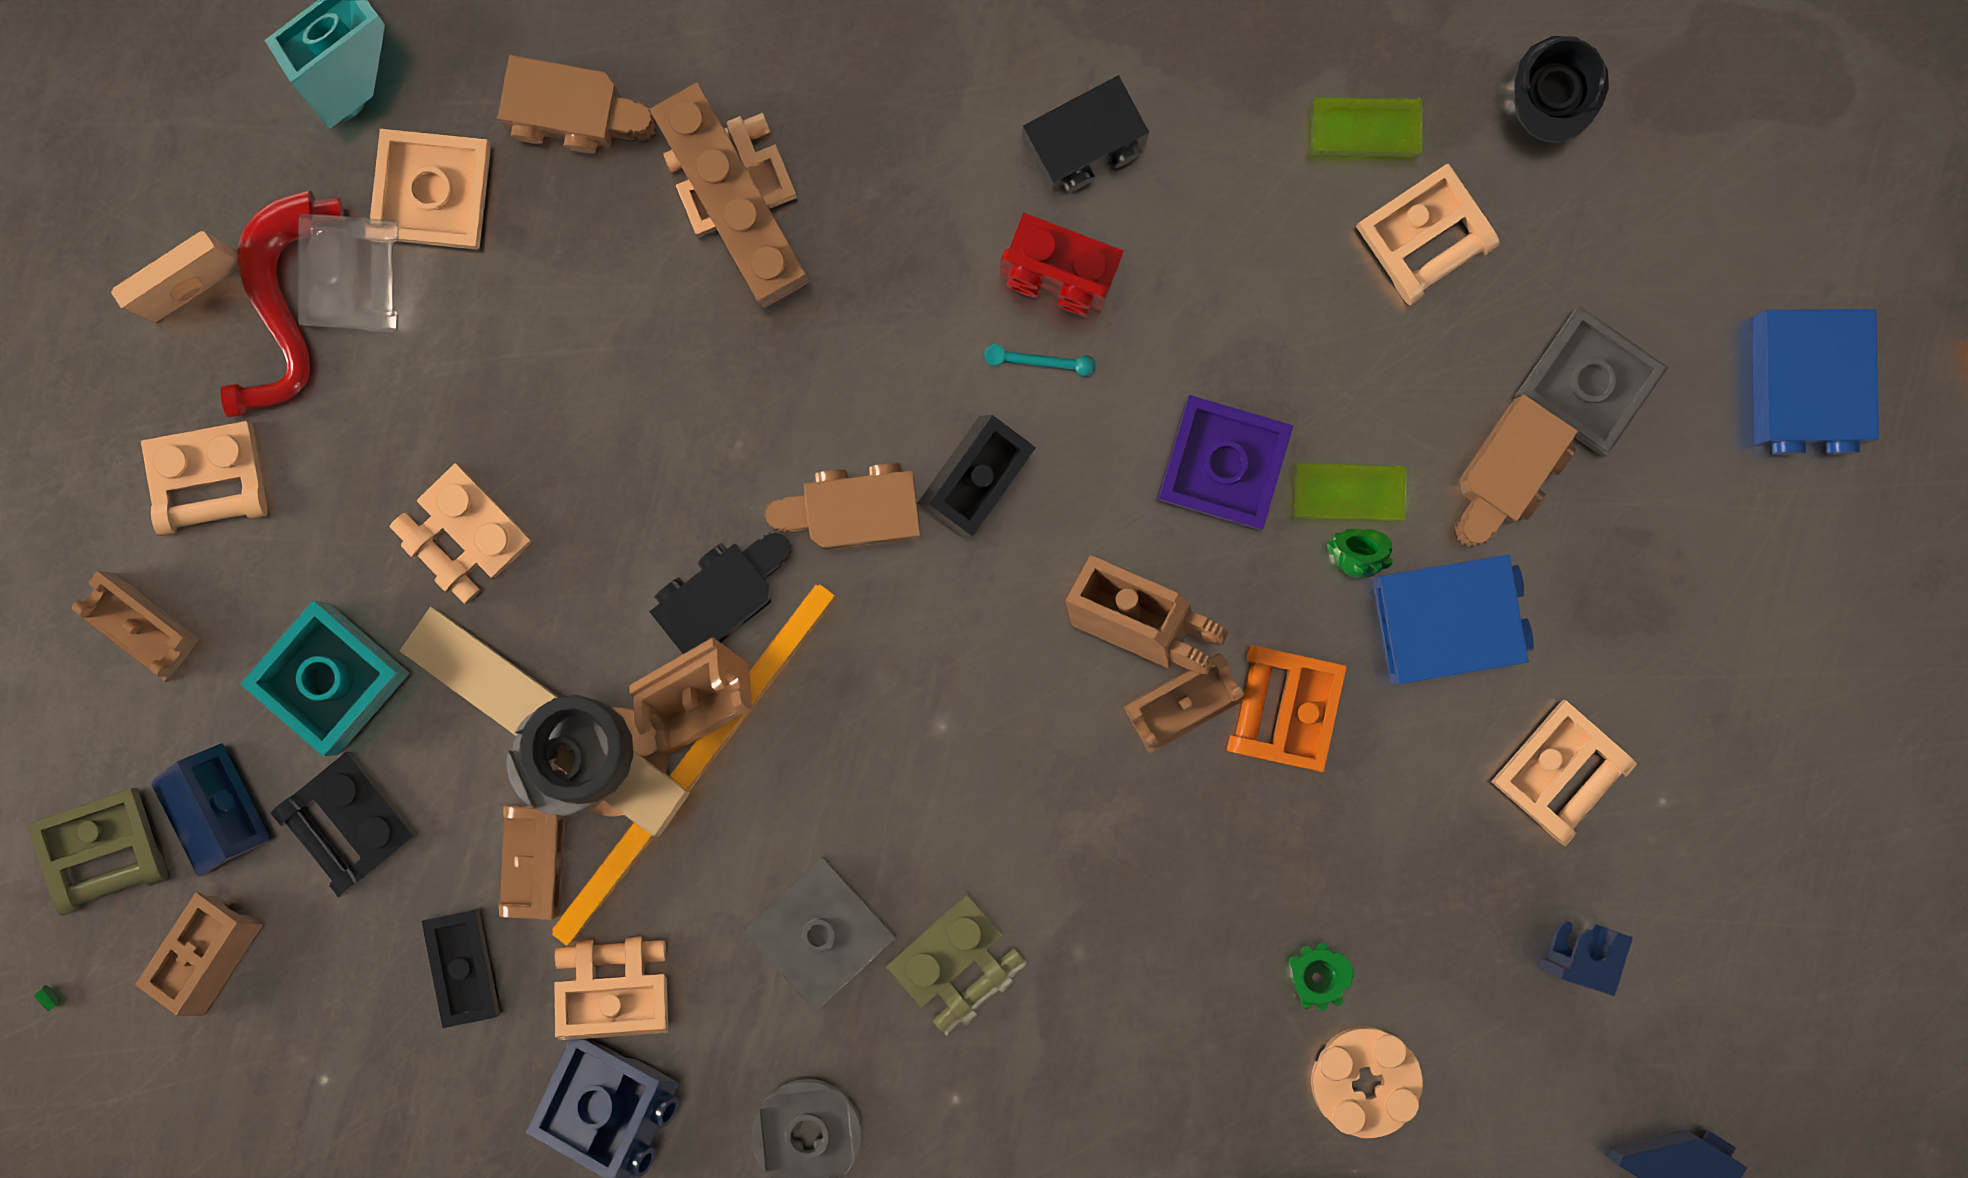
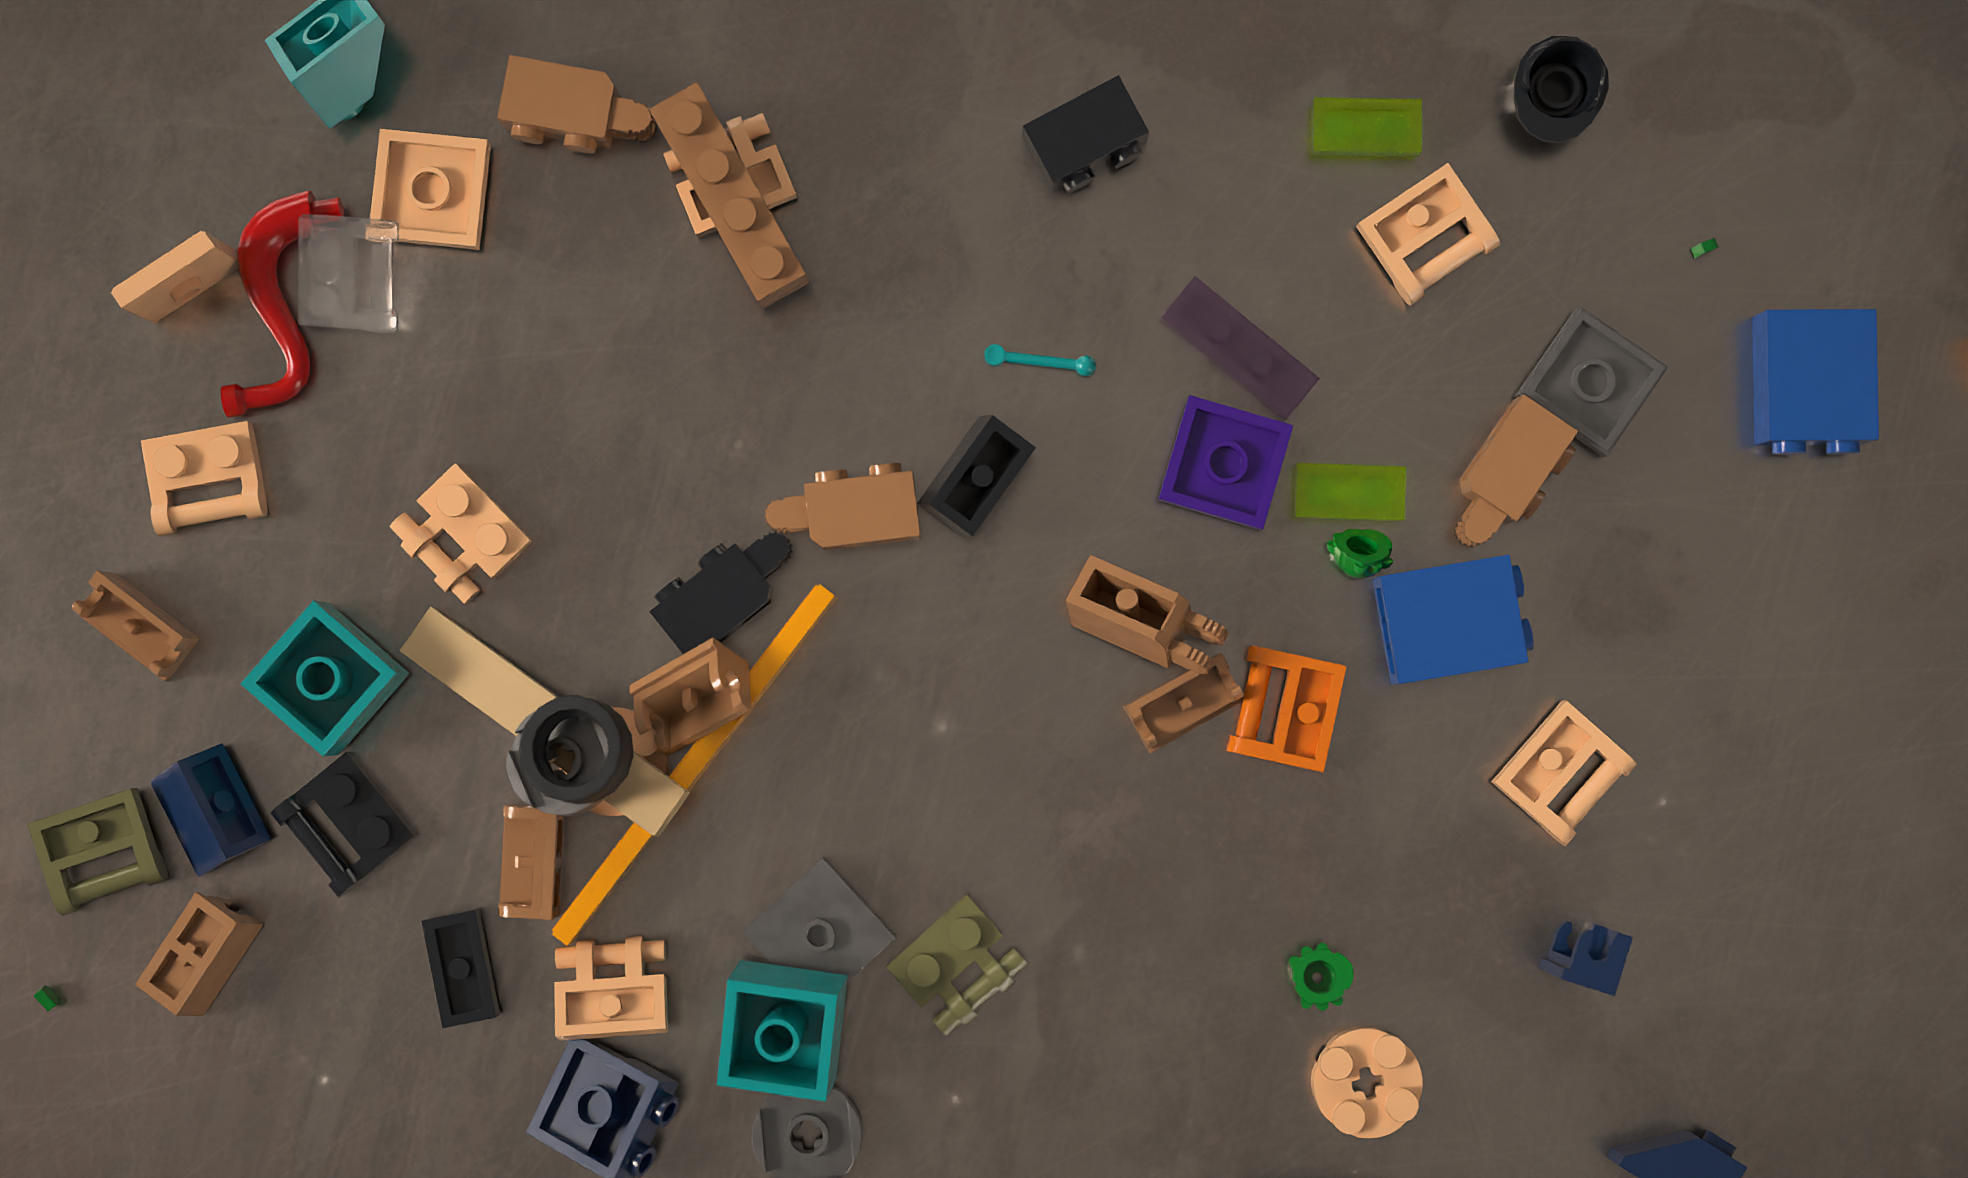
(782, 1030): none -> teal brick
(1060, 264): red bracket -> none
(1239, 348): none -> clear purple tile
(1704, 247): none -> green piece

